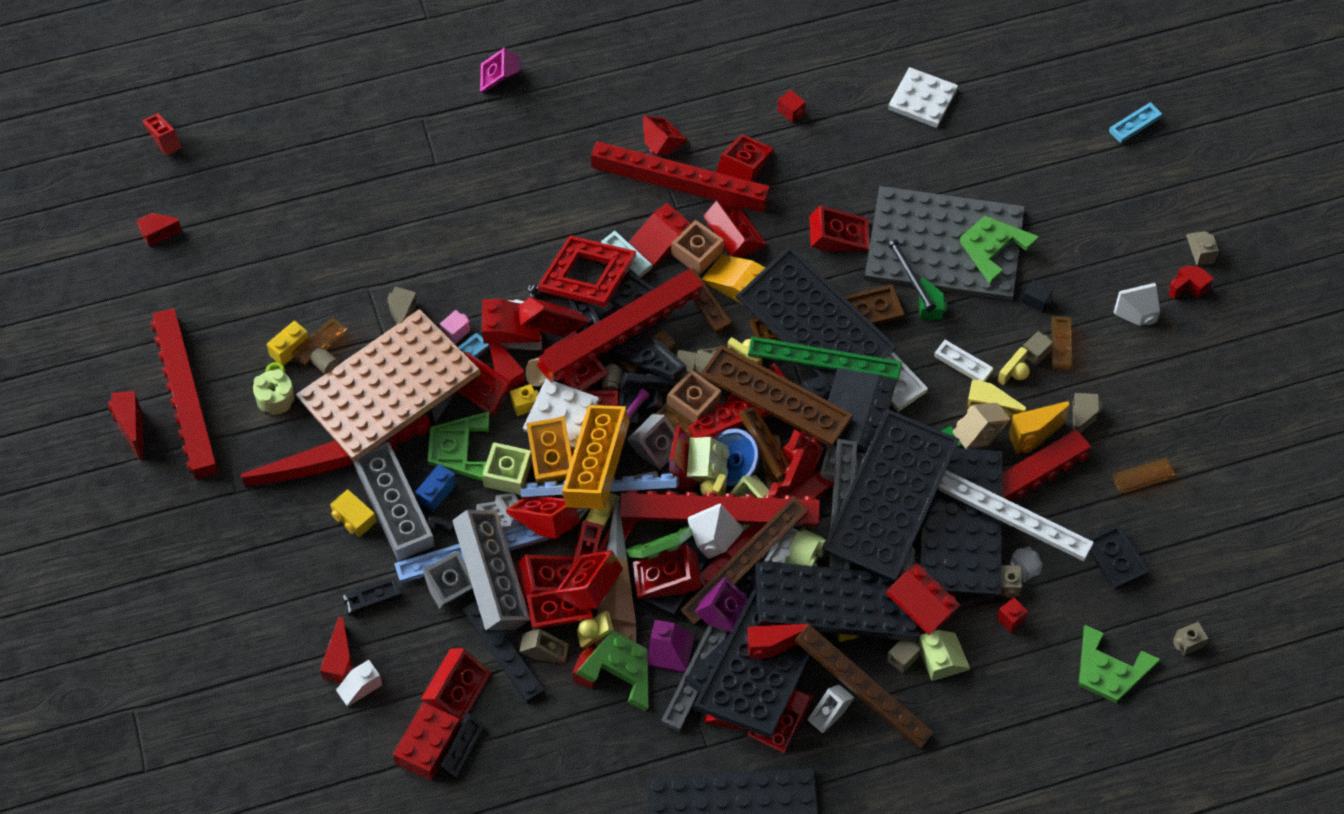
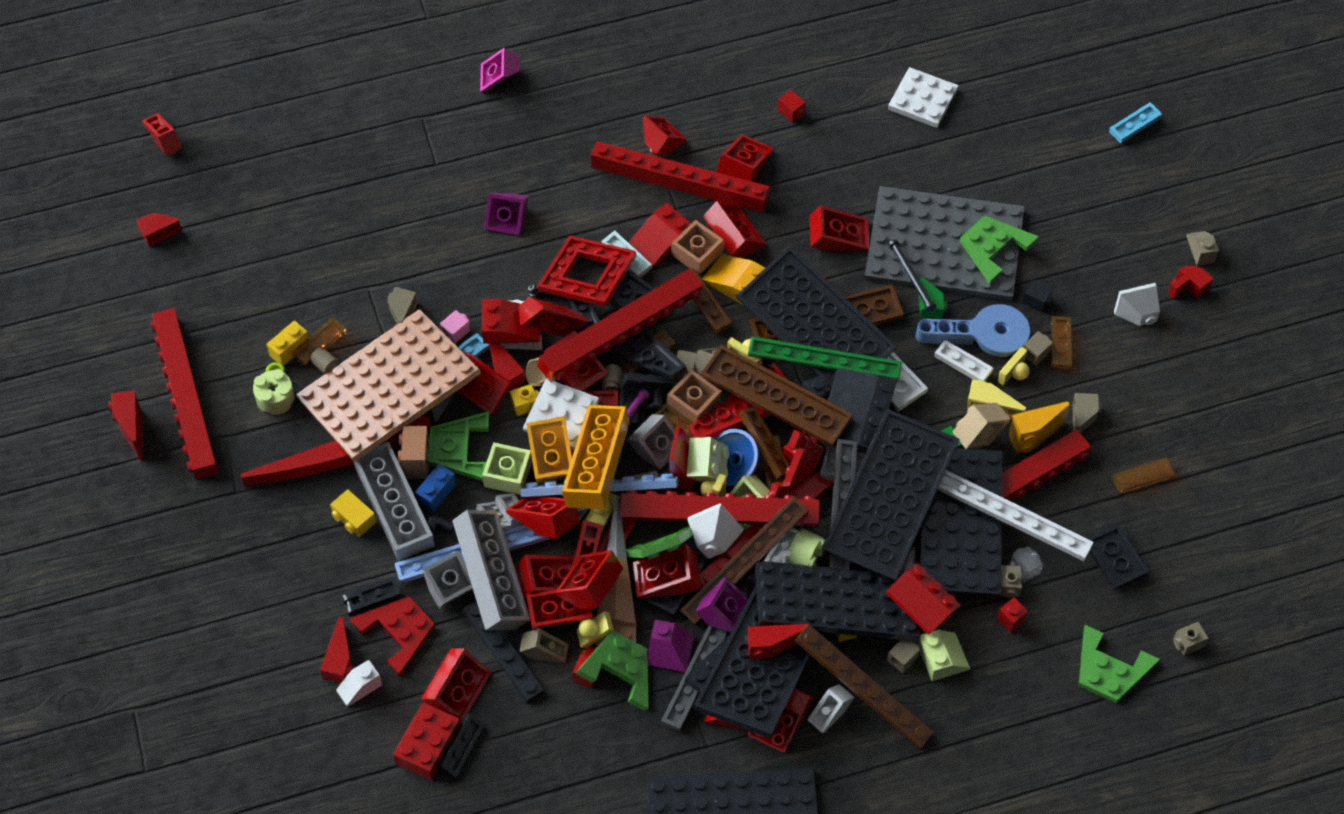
(404, 623): none -> red wing
(414, 452): none -> nougat brick
(506, 212): none -> magenta slope
(983, 329): none -> medium blue beam

